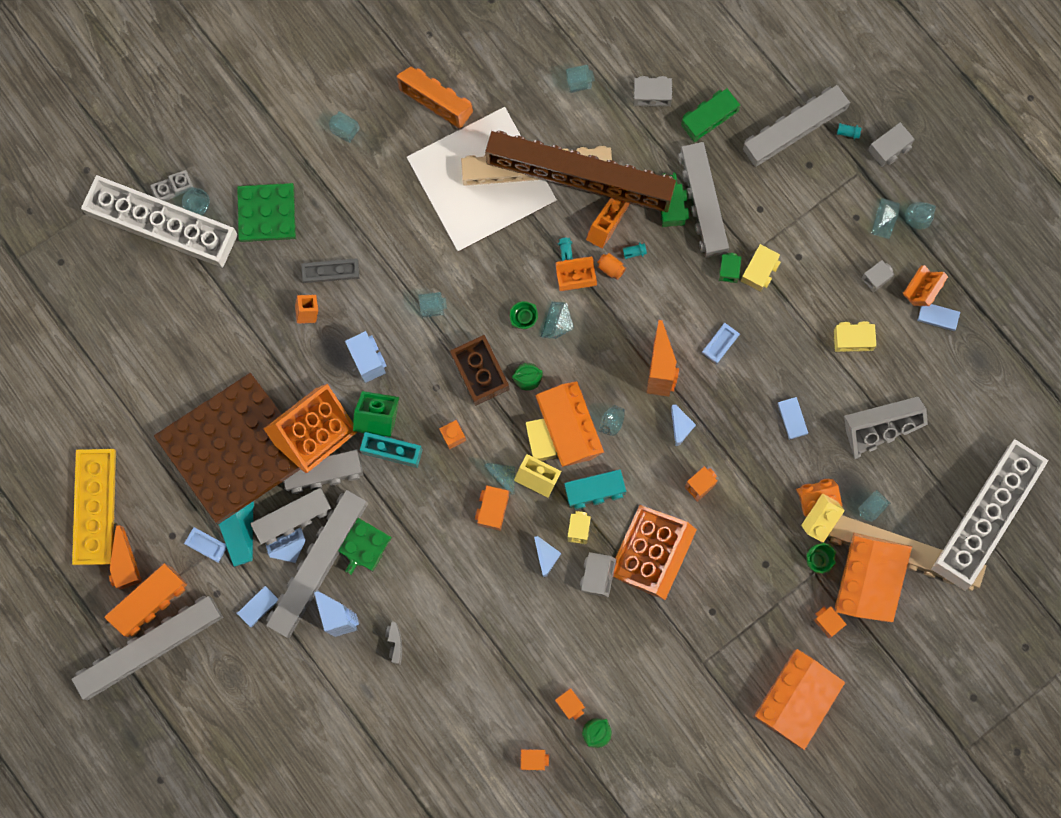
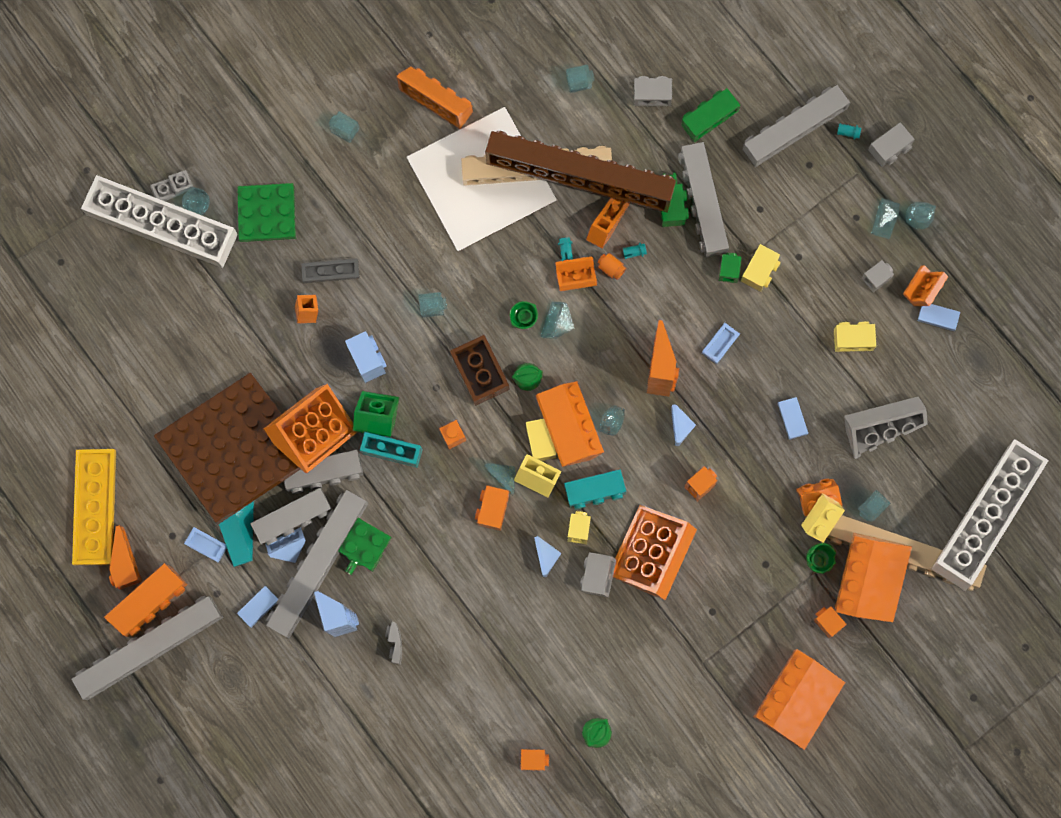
(570, 705): orange brick -> none

